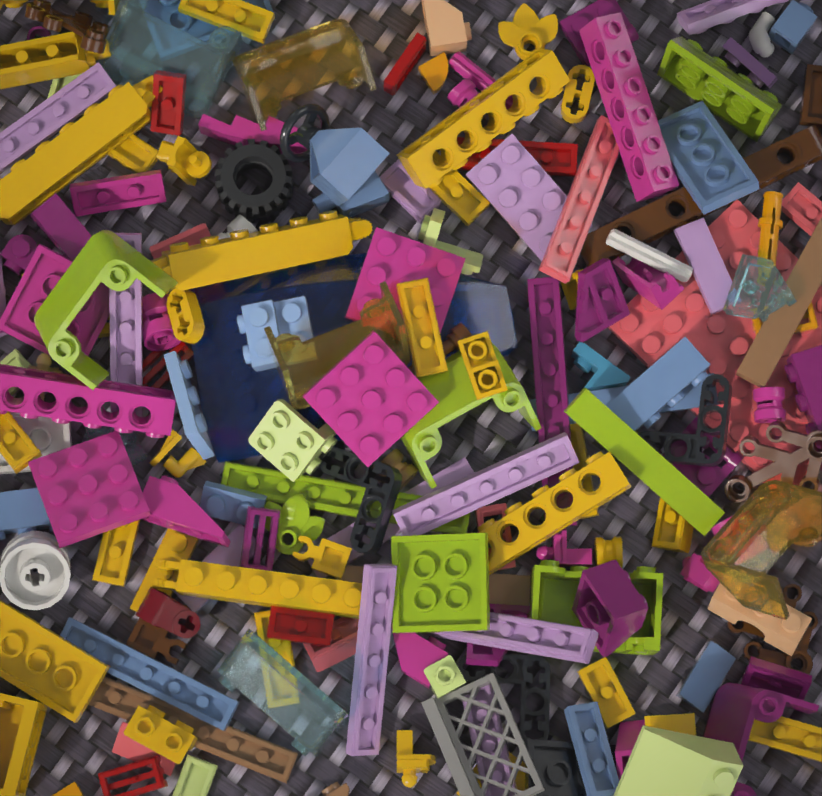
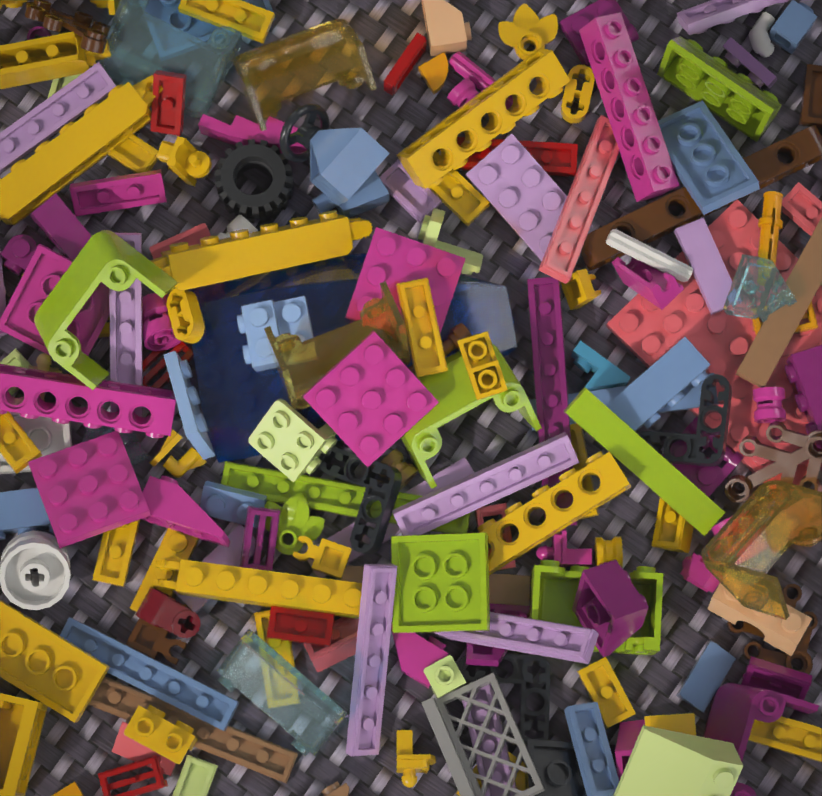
(598, 300): magenta wing -> none

